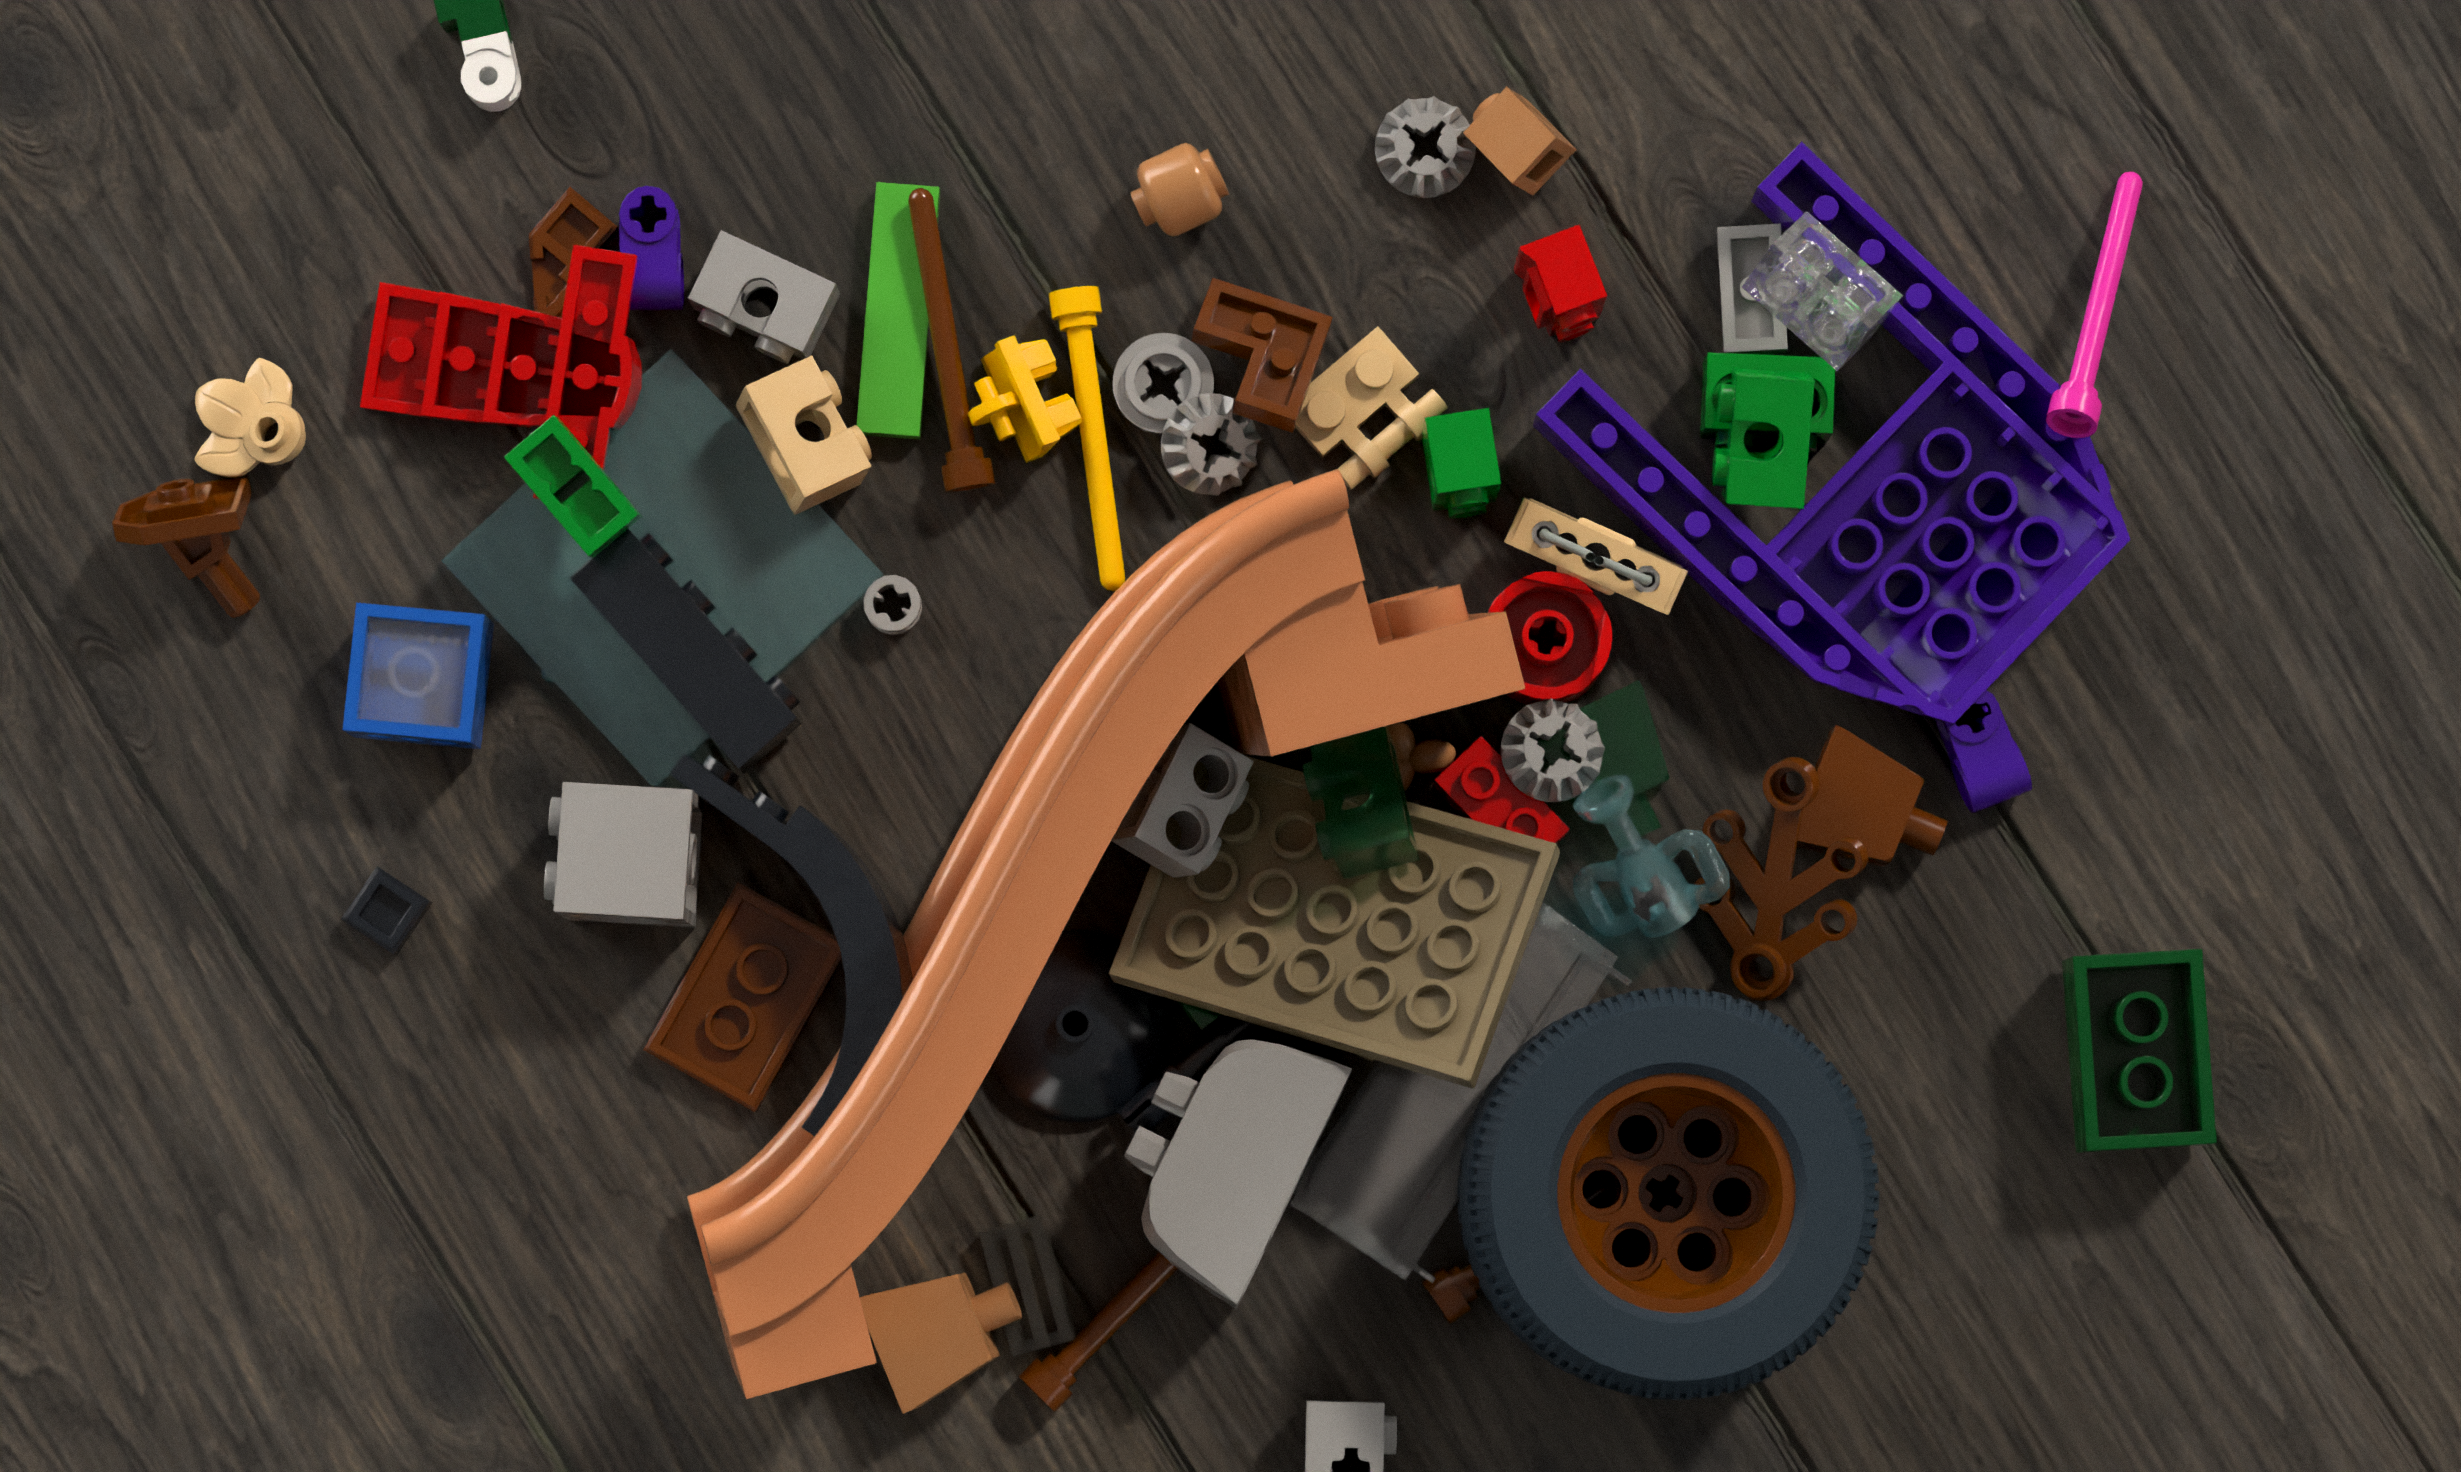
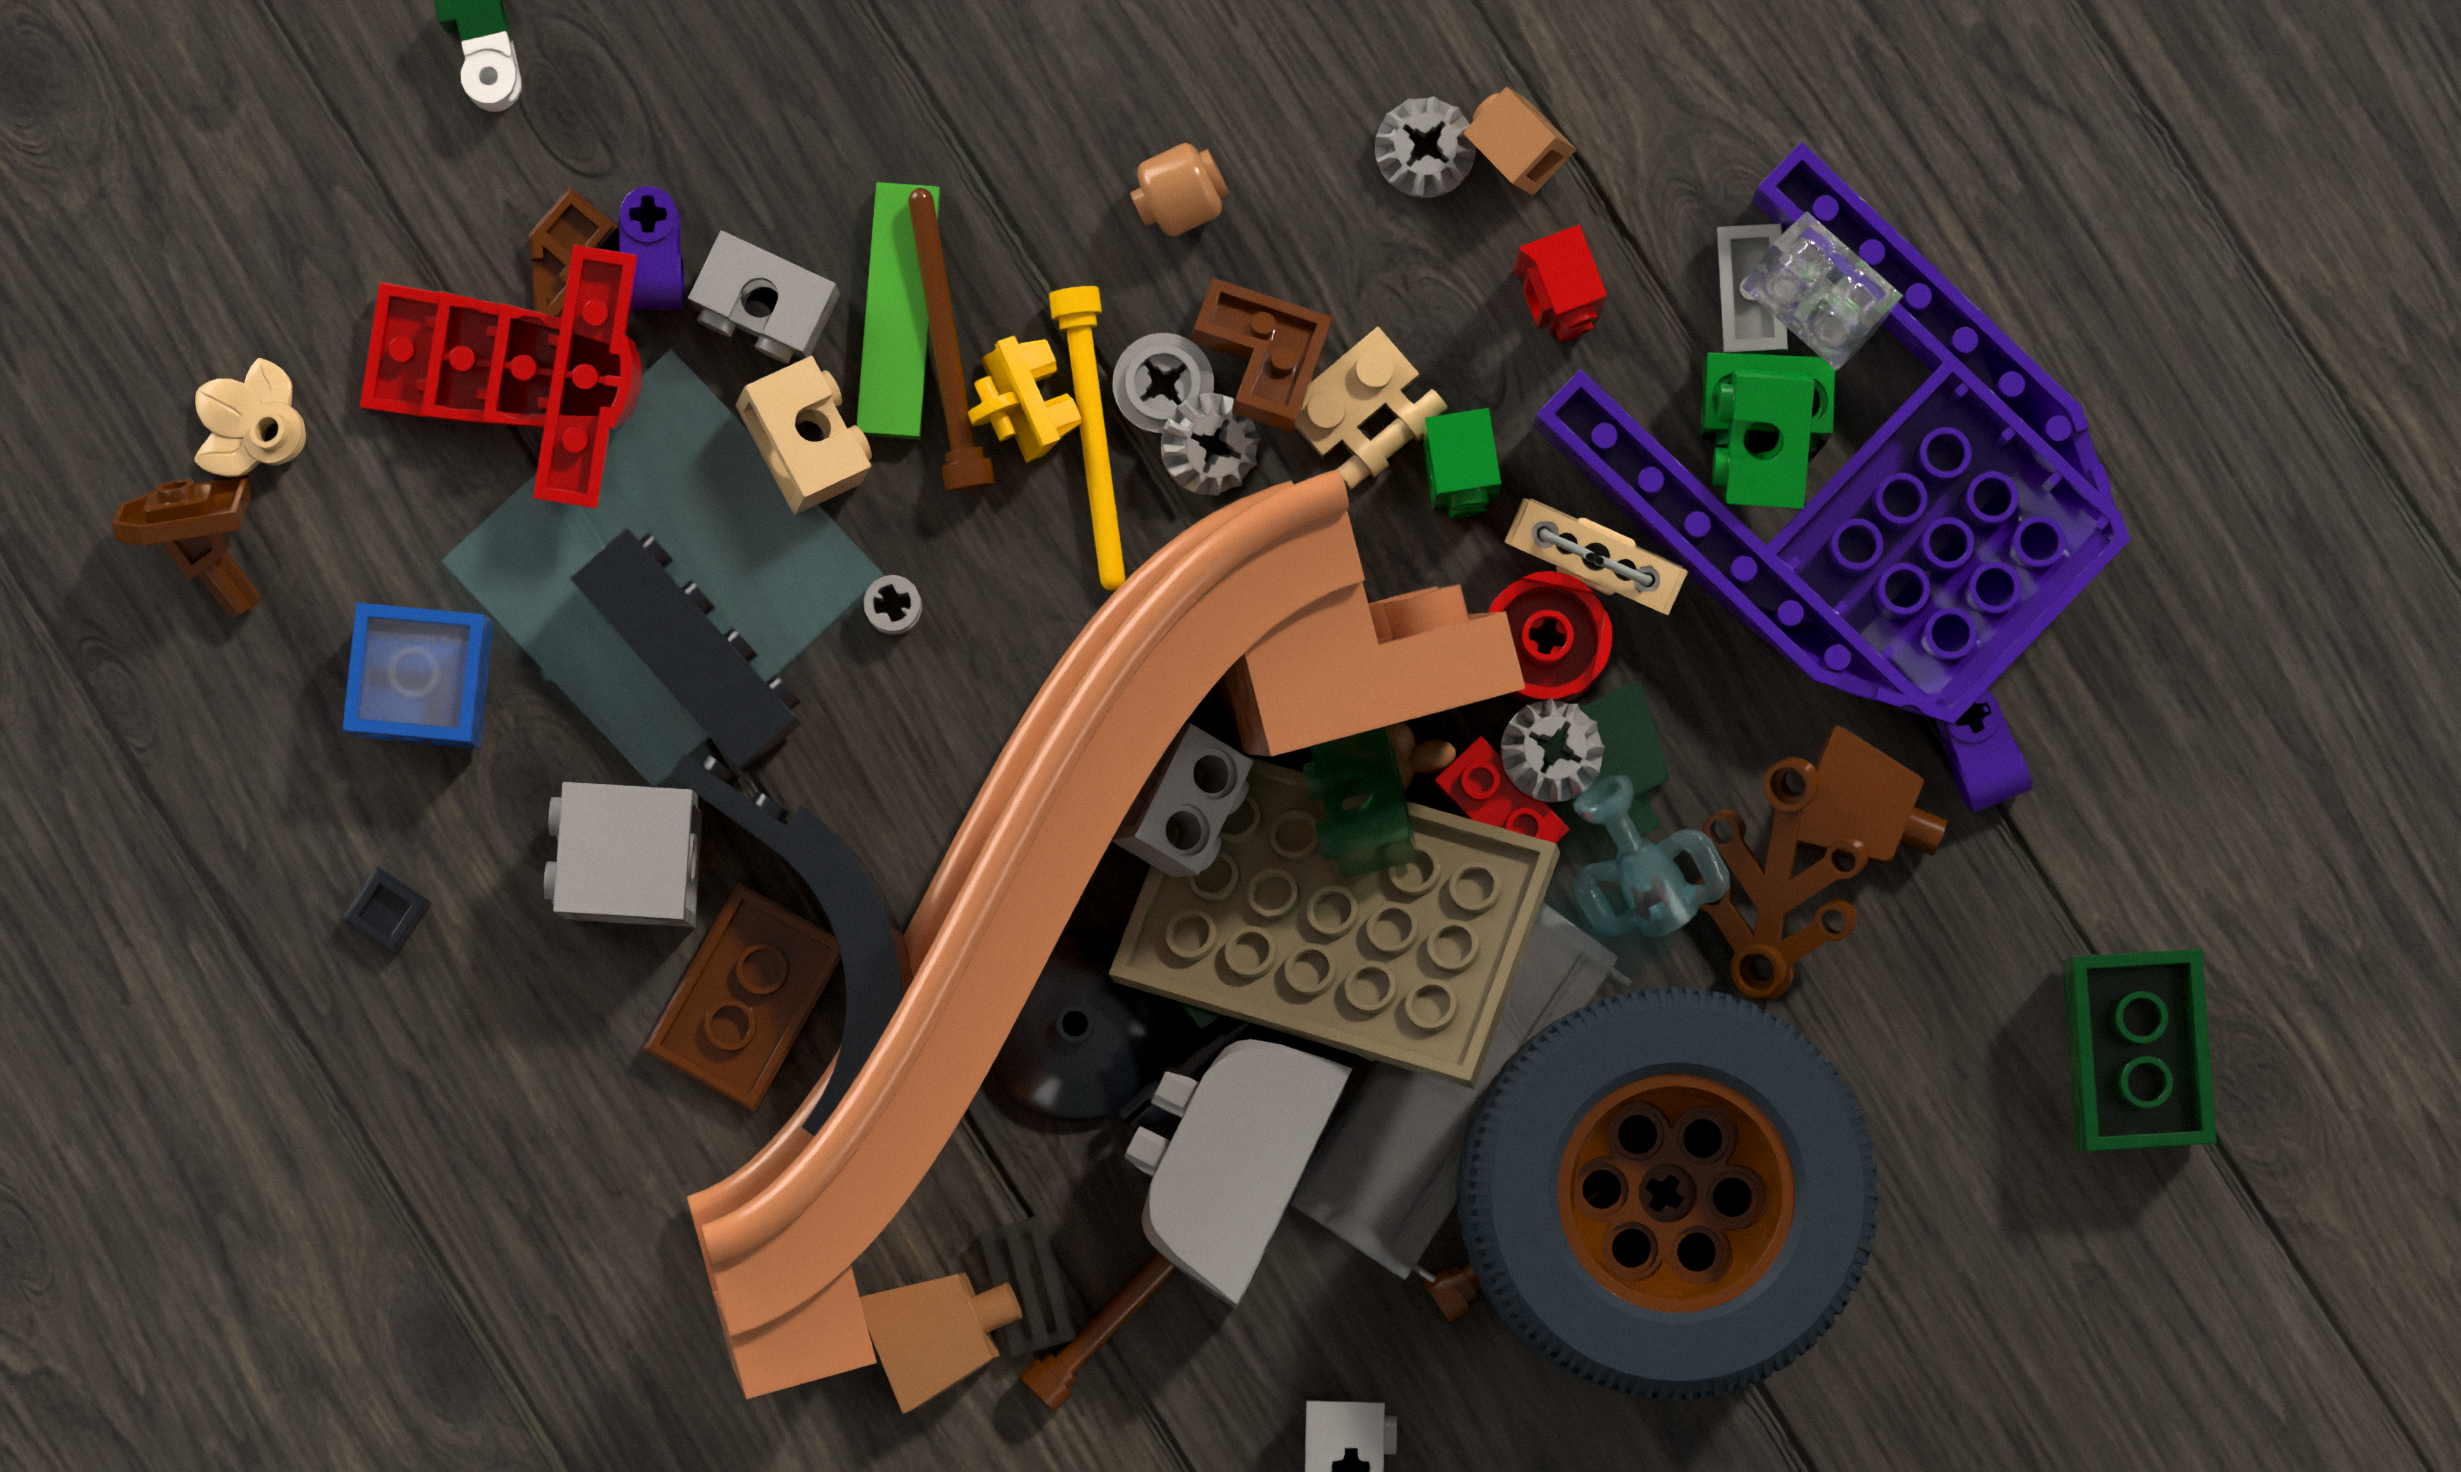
(573, 486): green brick -> none
(2076, 405): dark pink piece -> none

